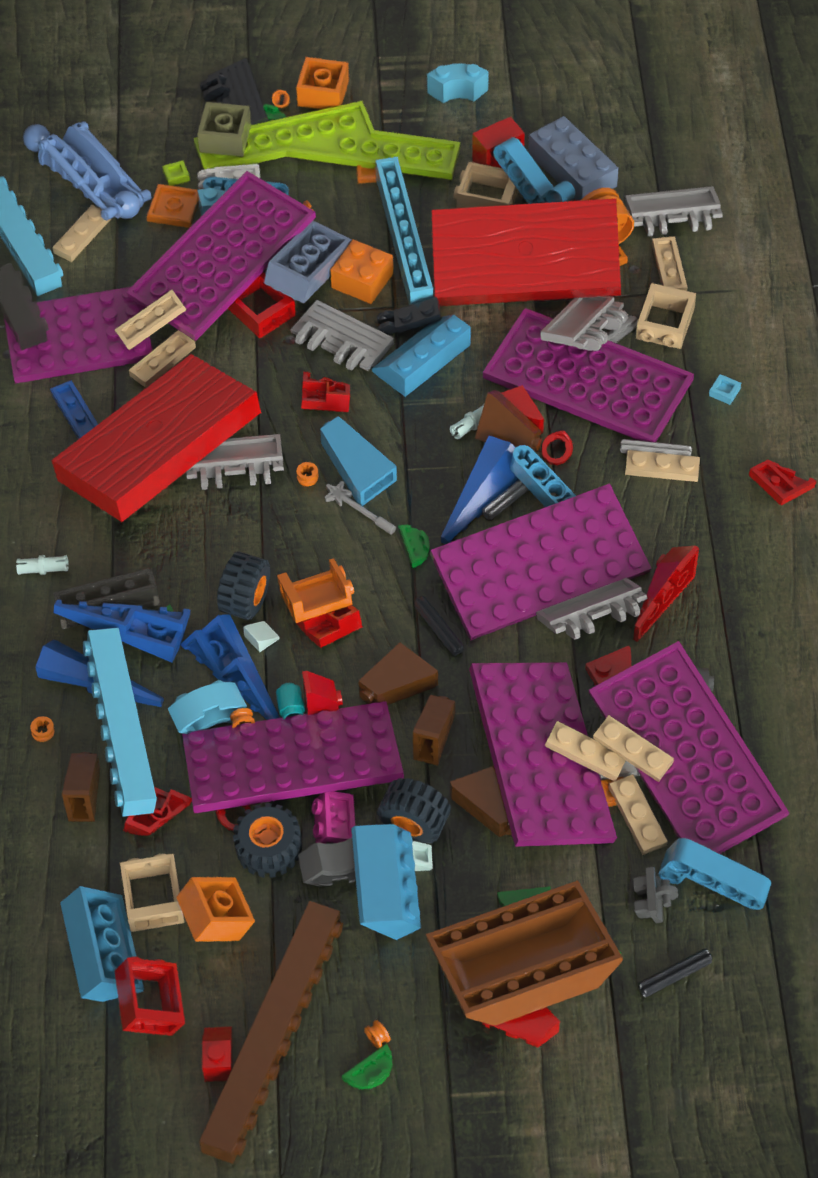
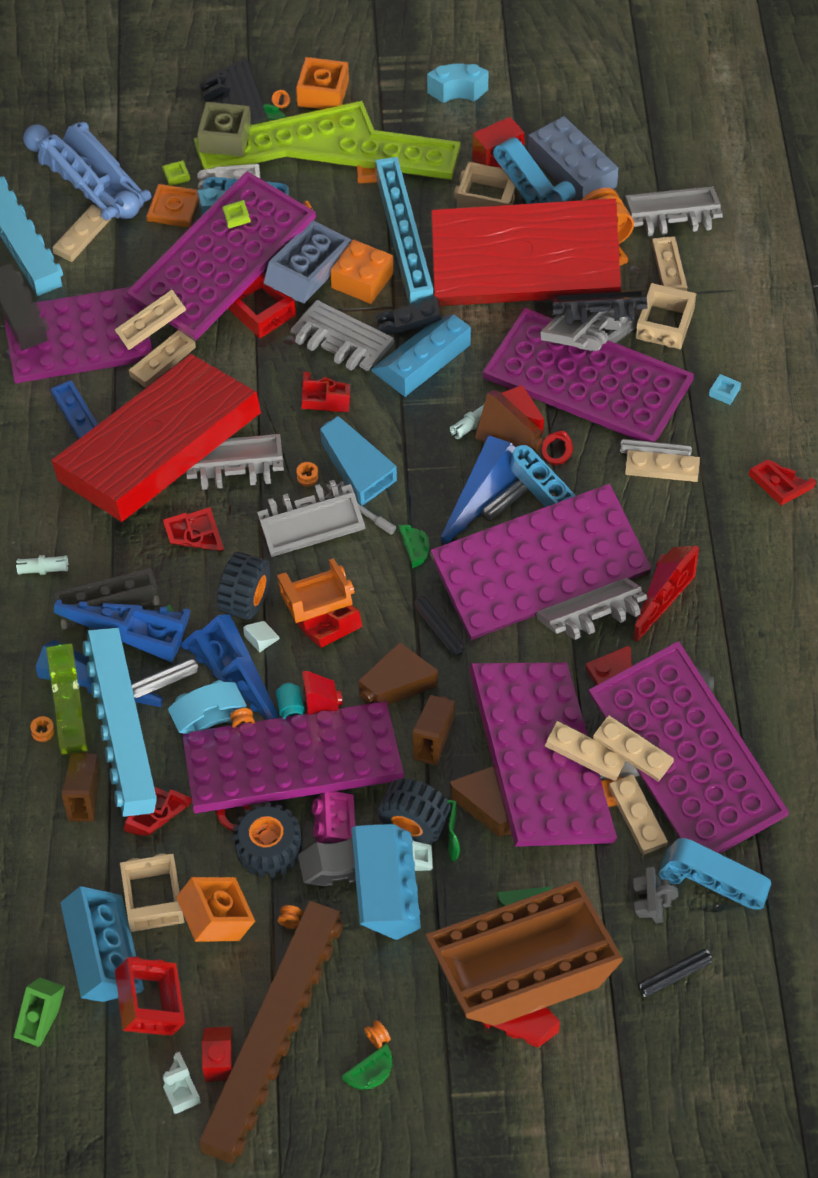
(38, 1010): none -> bright green slope
(66, 699): none -> clear neon green arch
(164, 678): none -> light grey axle
(179, 1086): none -> light aqua slope
(194, 530): none -> red slope
(236, 214): none -> lime tile
(290, 916): none -> orange bush
(310, 520): none -> light grey hinge
(453, 844): none -> green piece
(621, 301): none -> black hinge

